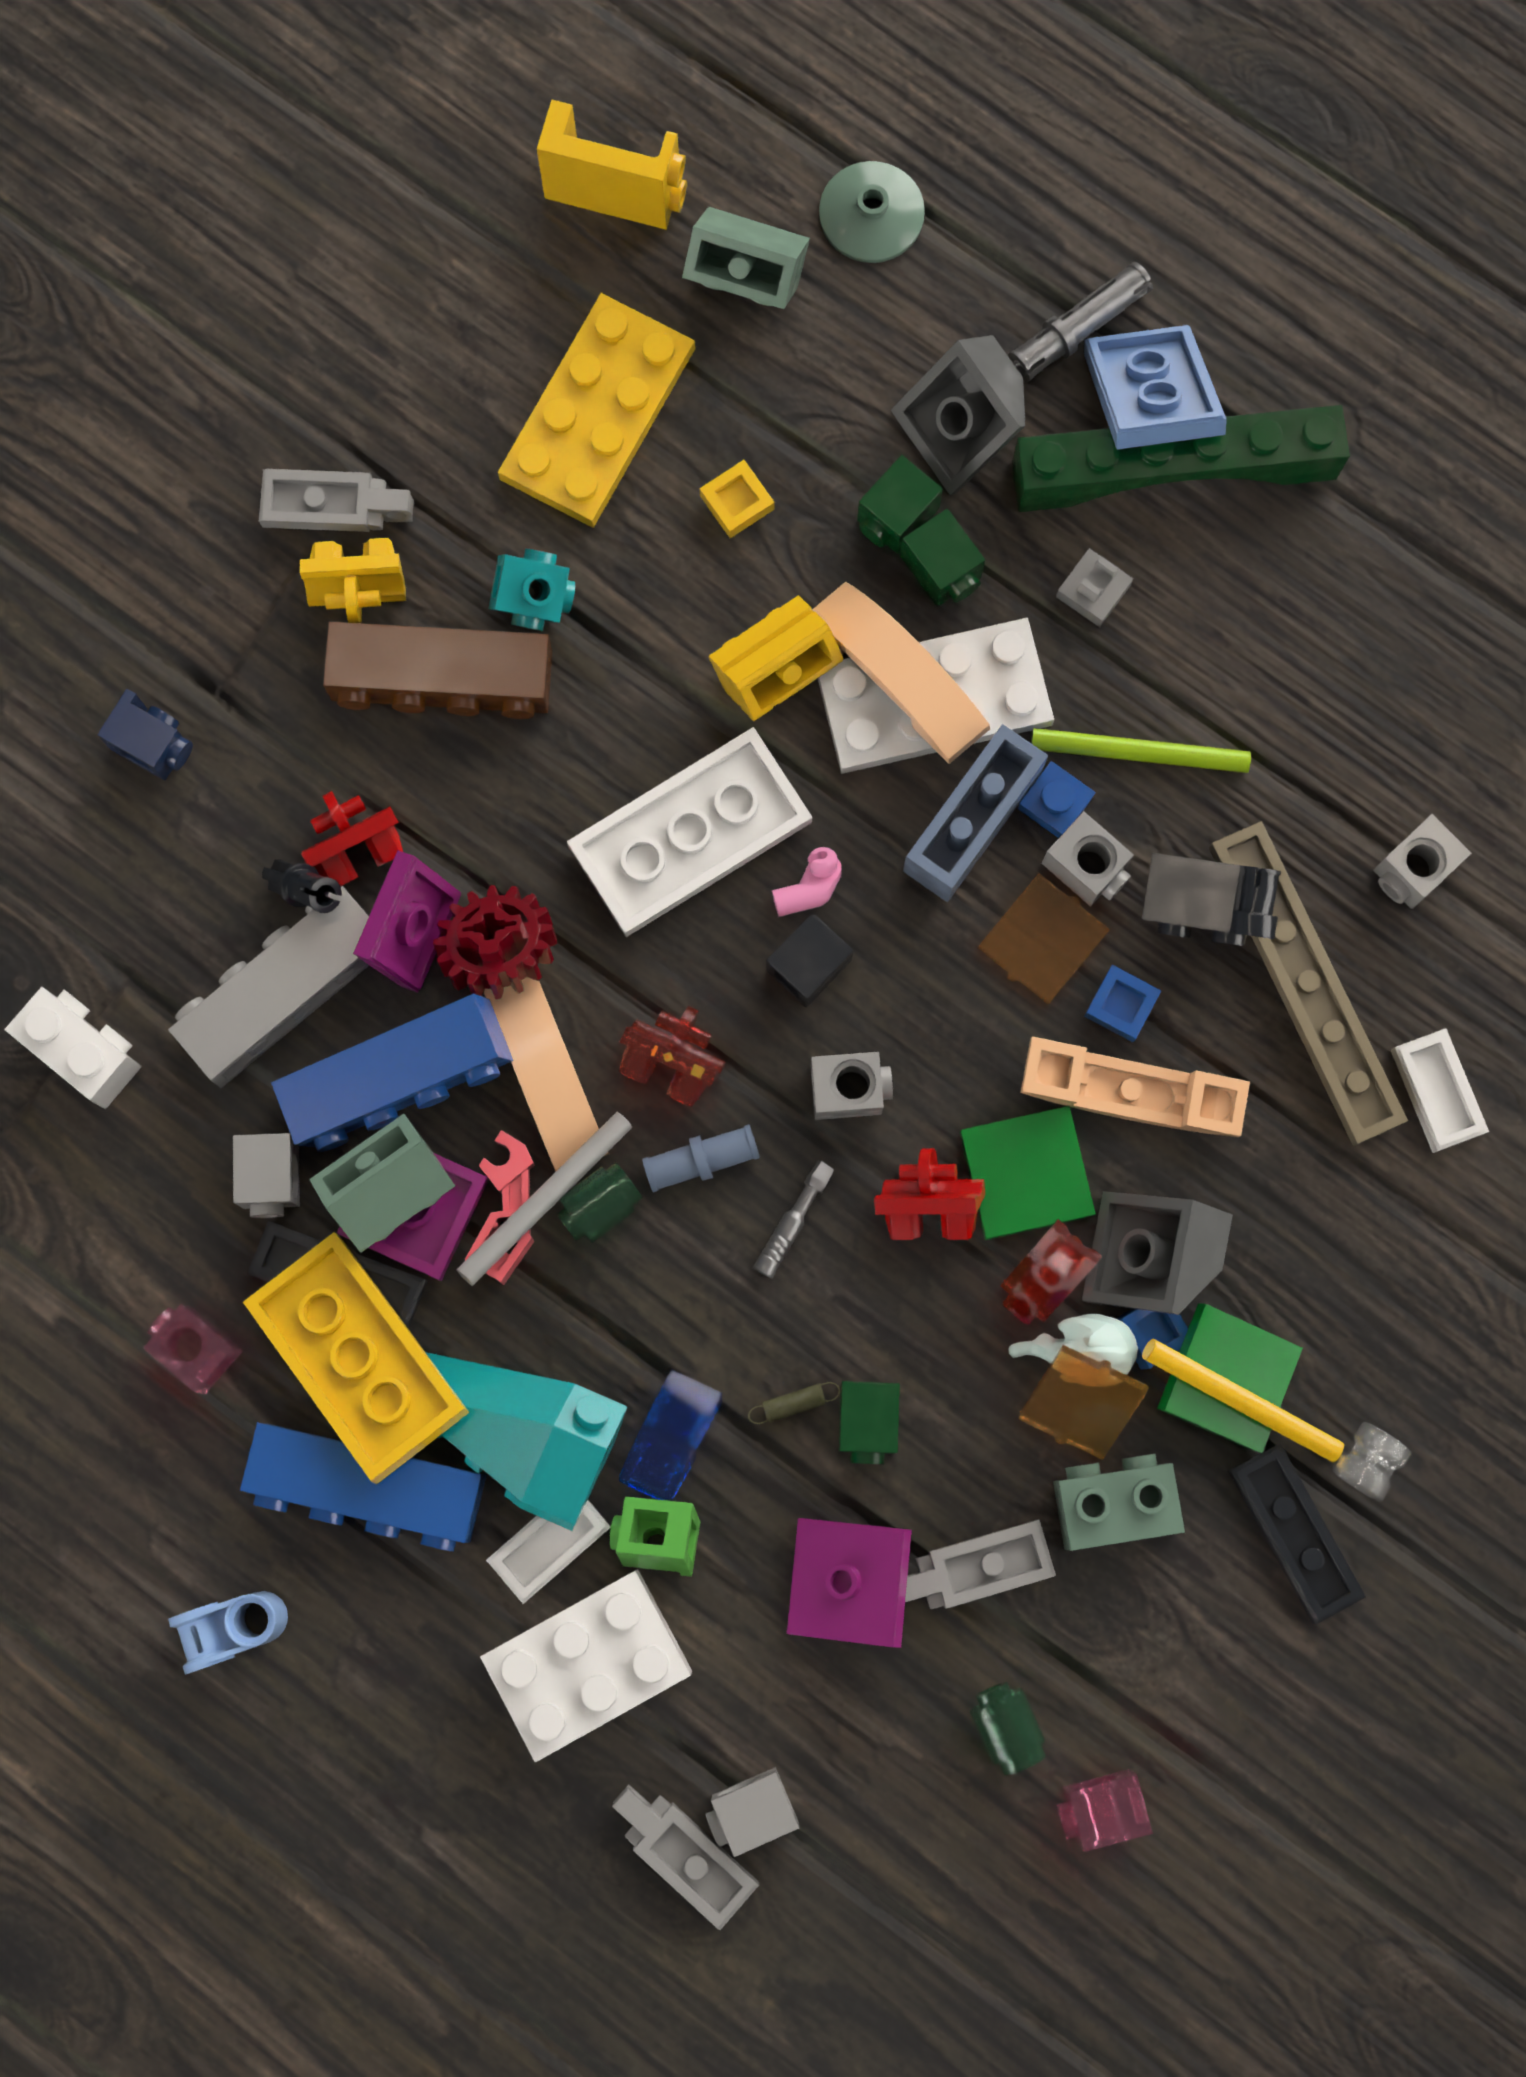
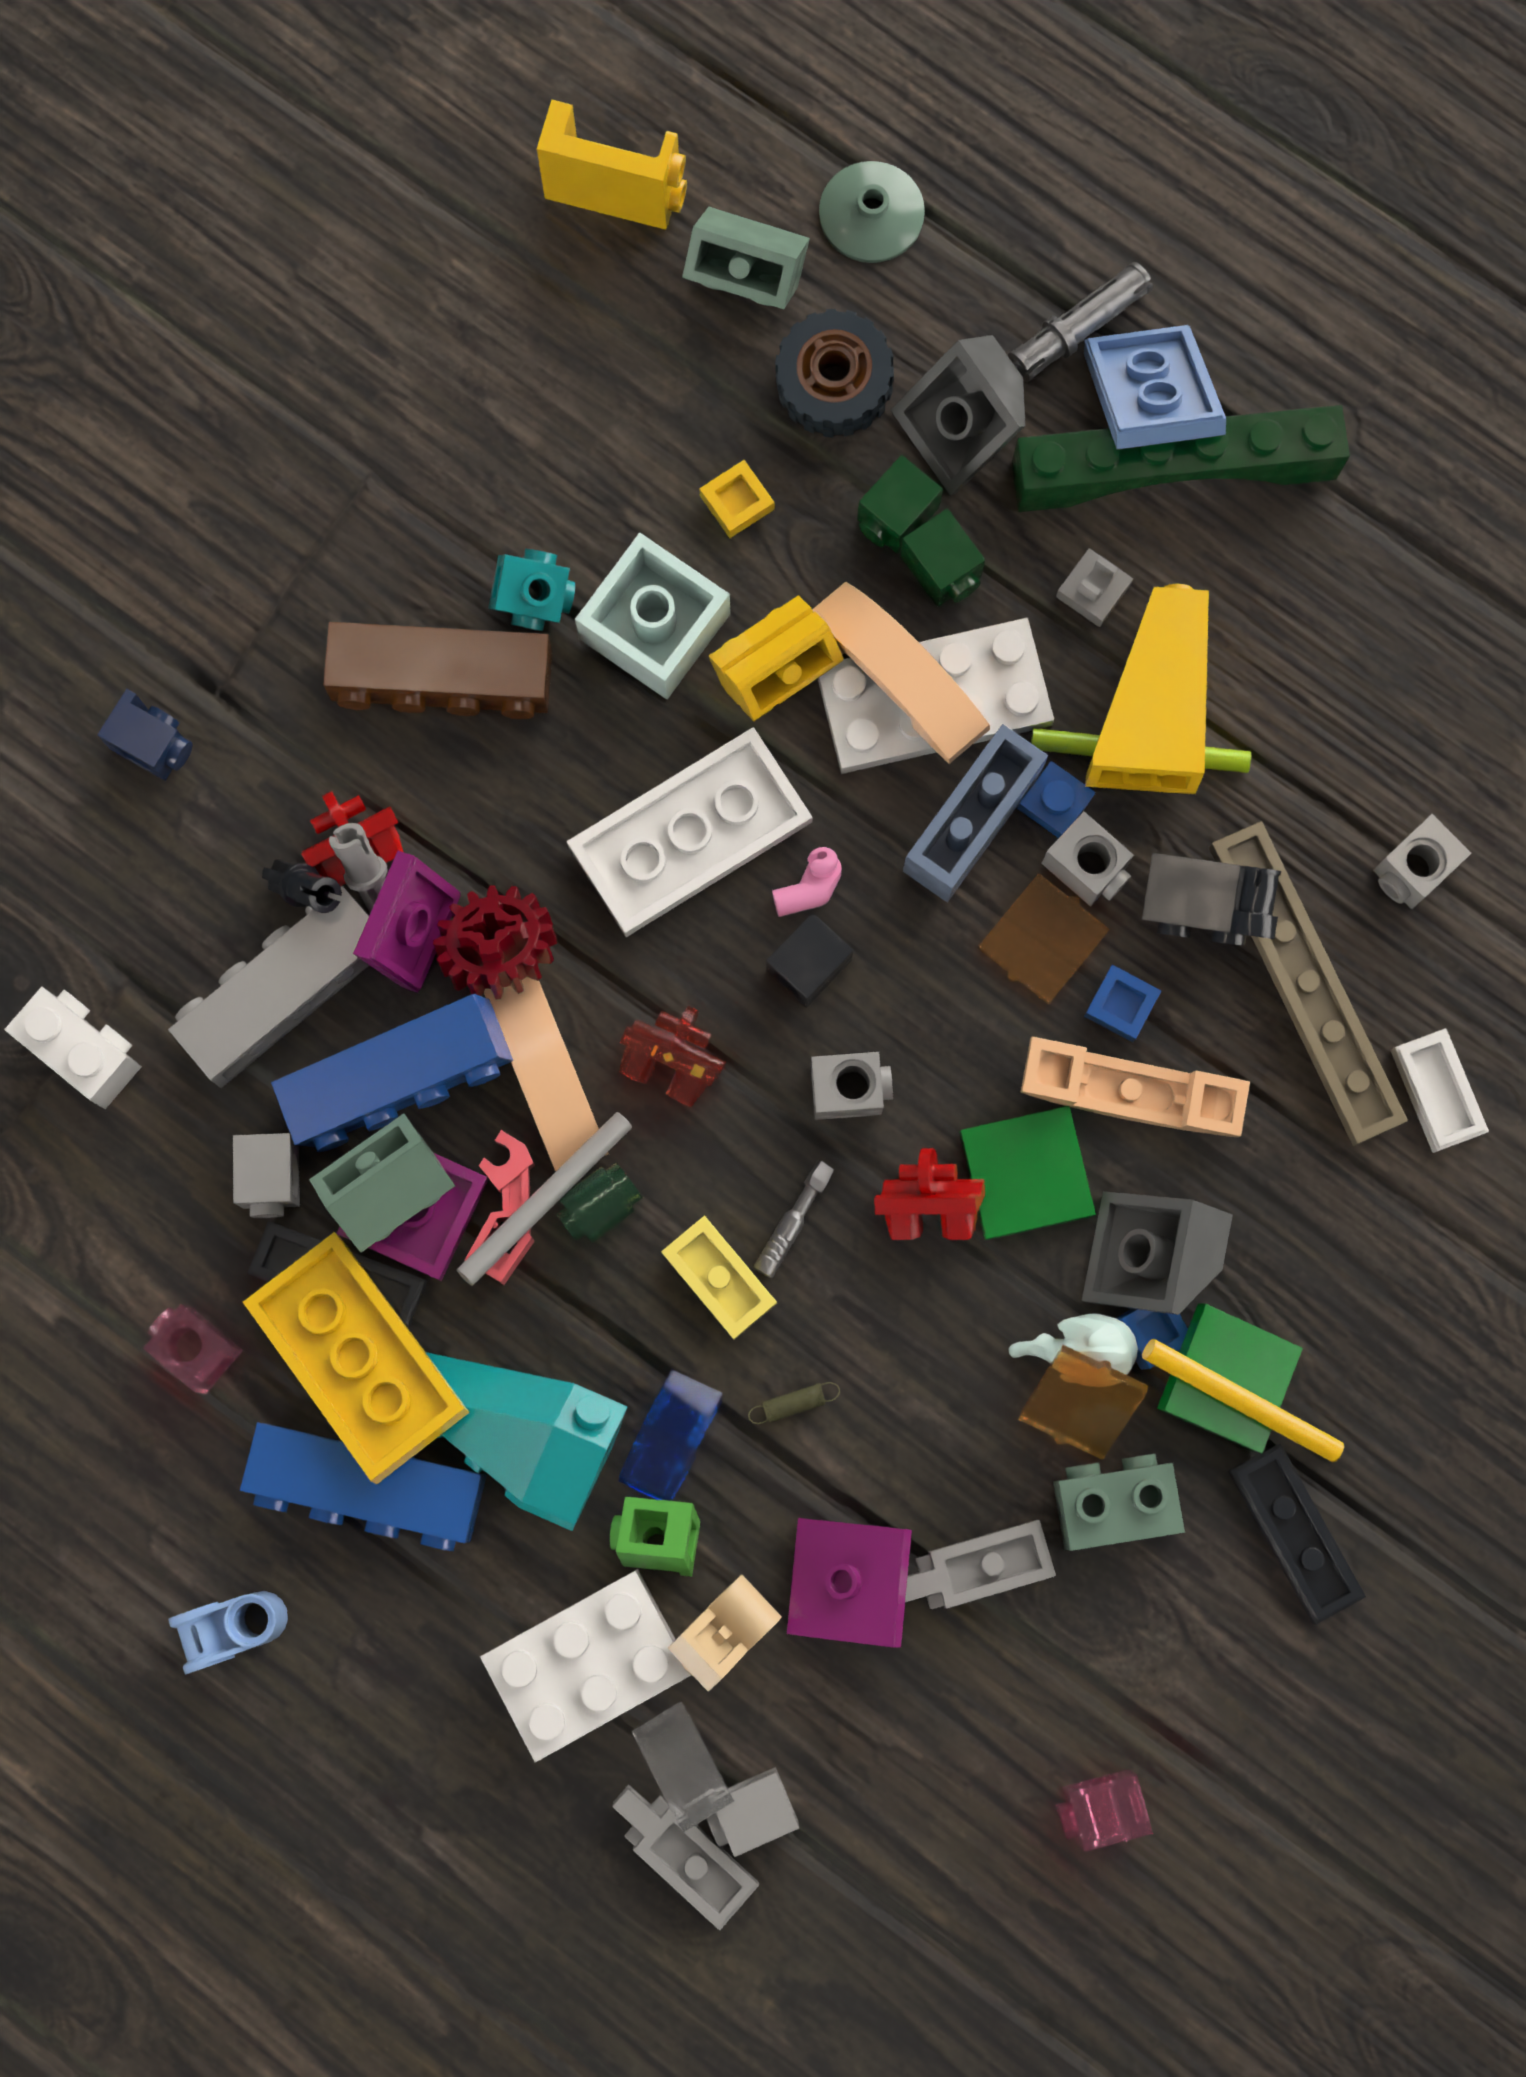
(330, 501): light grey hinge -> none
(353, 580): yellow hips -> none
(362, 867): none -> light grey axle
(544, 1551): white tile -> none
(596, 410): yellow plate -> none
(653, 615): none -> light aqua brick
(682, 1766): none -> clear tile
(701, 1158): sand blue pin -> none
(719, 1277): none -> light yellow plate
(724, 1632): none -> tan plate
(829, 341): none -> black wheel
(868, 1421): dark green brick -> none
(1008, 1728): clear green brick -> none
(1048, 1274): clear red hips -> none
(1159, 708): none -> yellow slope
(1383, 1457): clear wheel -> none

